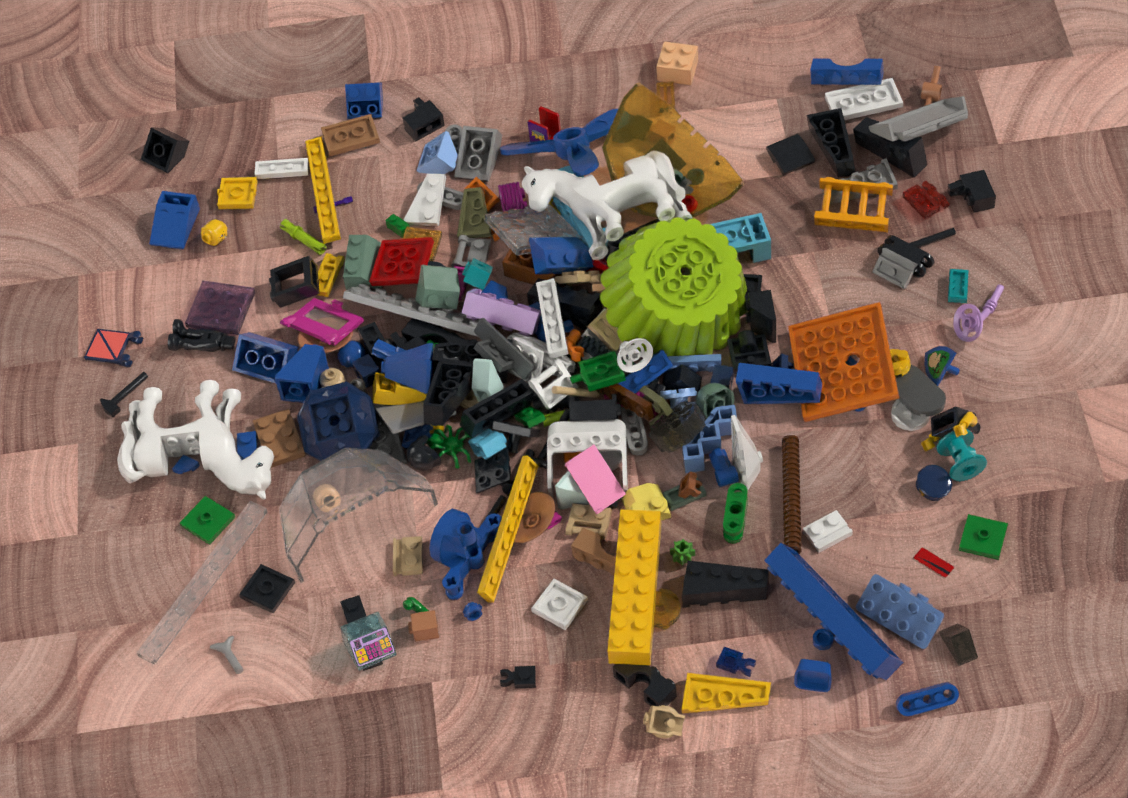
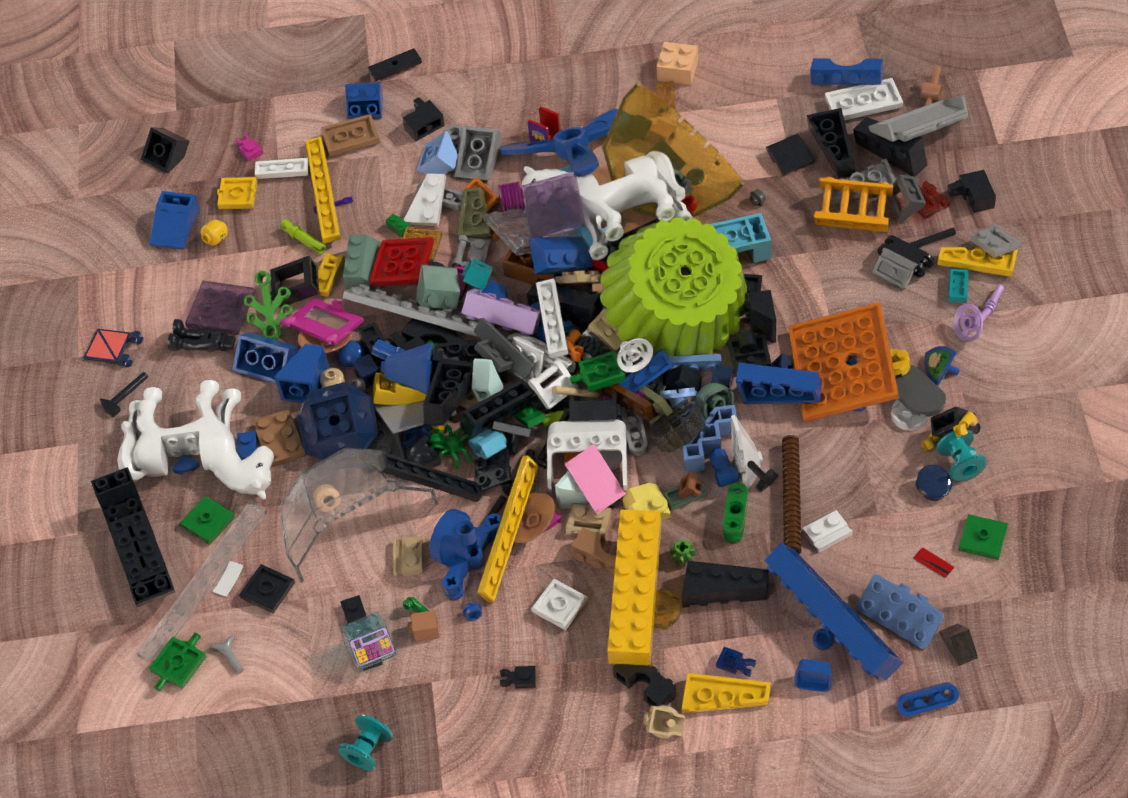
(133, 537): none -> black slope
(177, 662): none -> green plate
(228, 579): none -> white sticker
(249, 148): none -> dark pink plate
(269, 308): none -> bright green plant
(360, 751): none -> teal hose
(395, 64): none -> black tile
(429, 477): none -> black plate
(553, 205): none -> clear purple plate
(757, 197): none -> dark grey plate
(766, 479): none -> black piece
(912, 195): none -> dark grey tile
(978, 260): none -> yellow wing
(993, 245): none -> light grey plate

